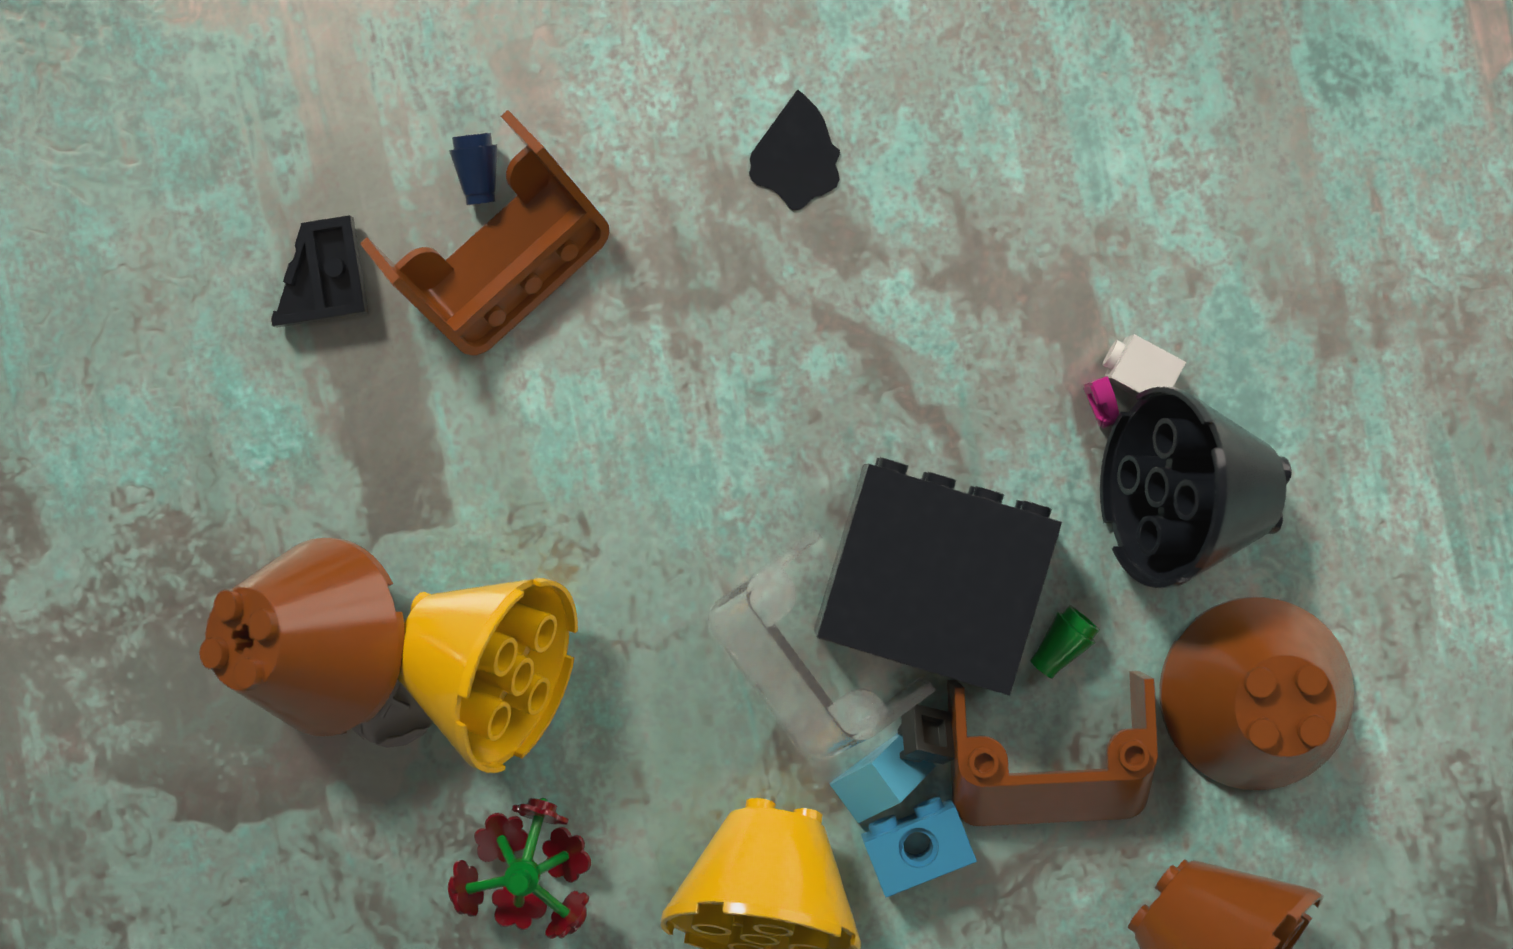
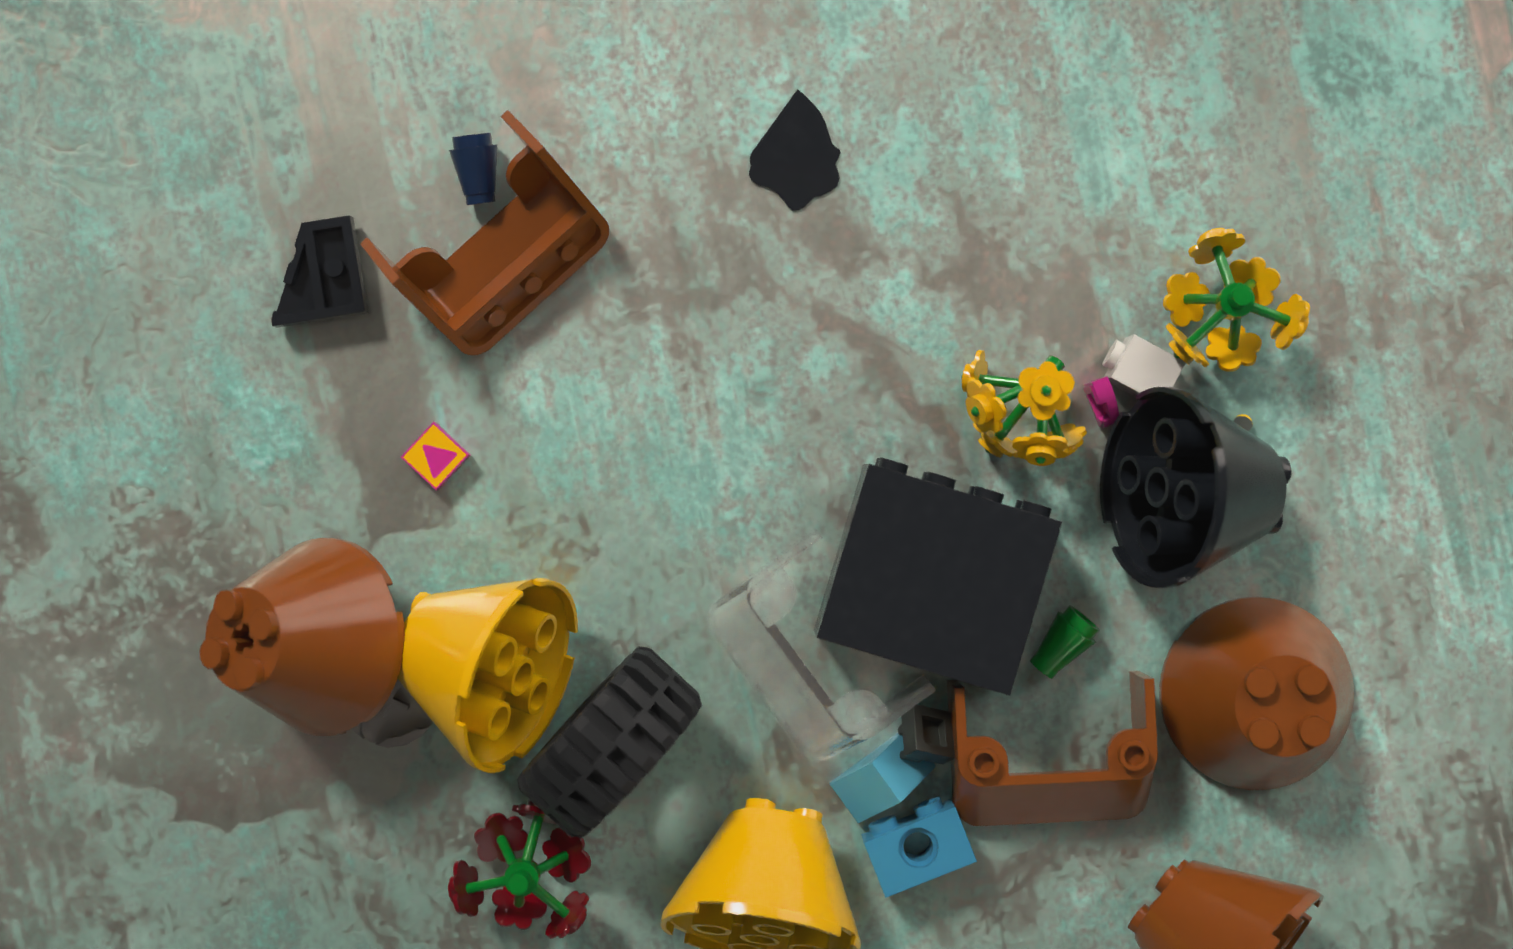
(435, 456): none -> tile
(610, 742): none -> black tyre
(1039, 389): none -> yellow plant
(1244, 421): none -> light grey piece
(1245, 290): none -> yellow plant

